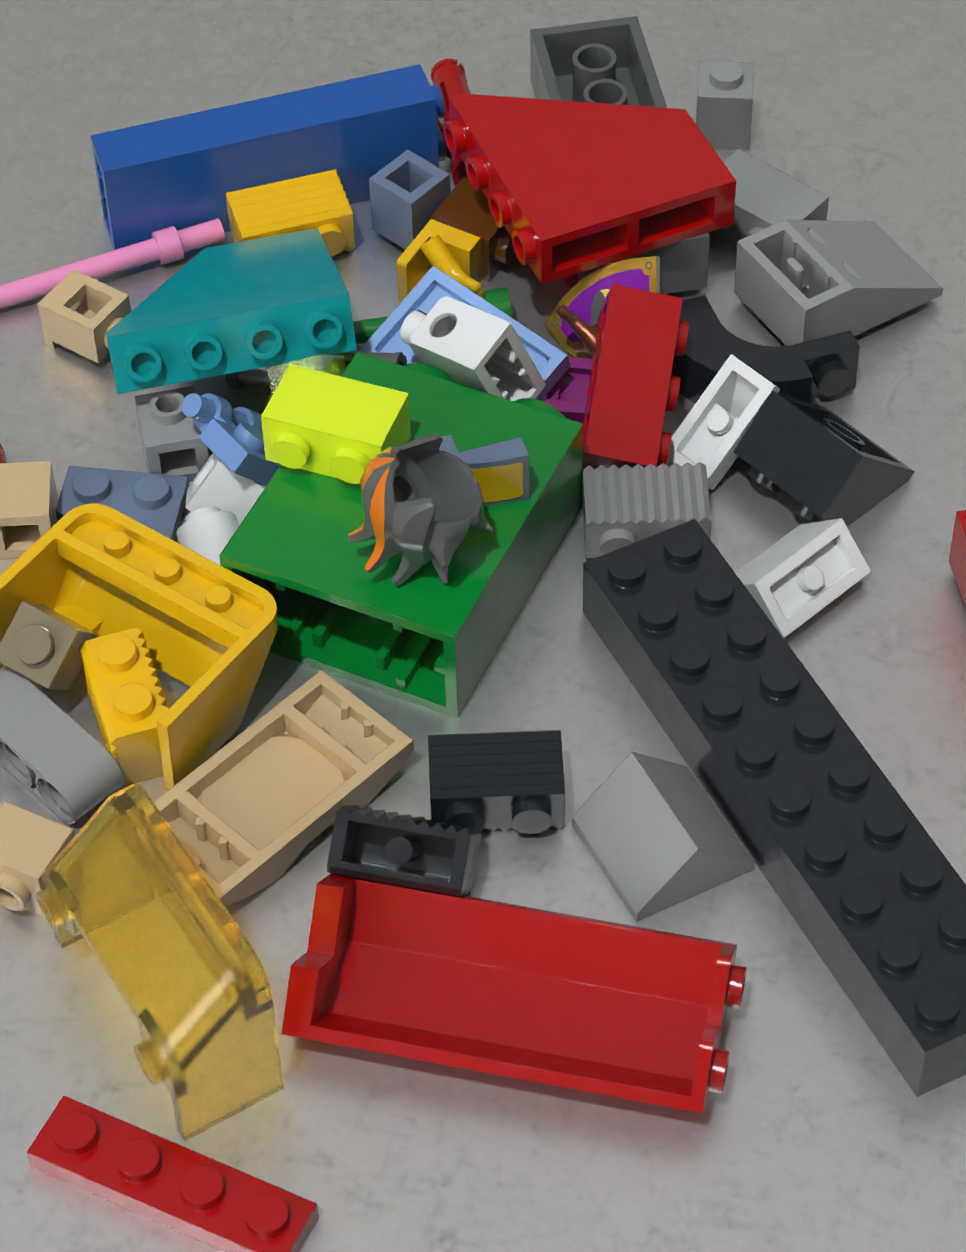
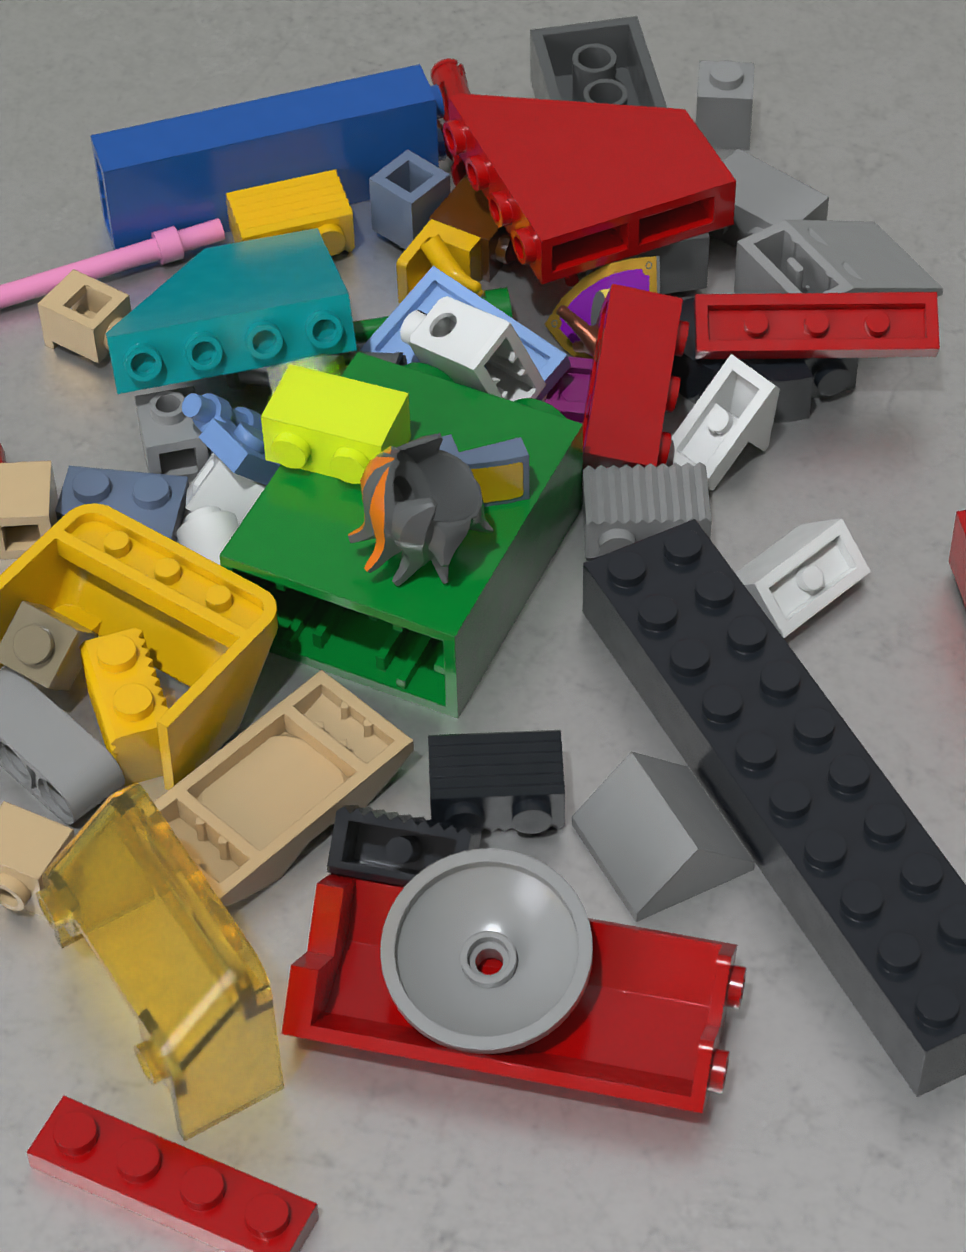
(476, 910): none -> light grey dish
(816, 325): none -> red plate
(818, 460): black slope -> none

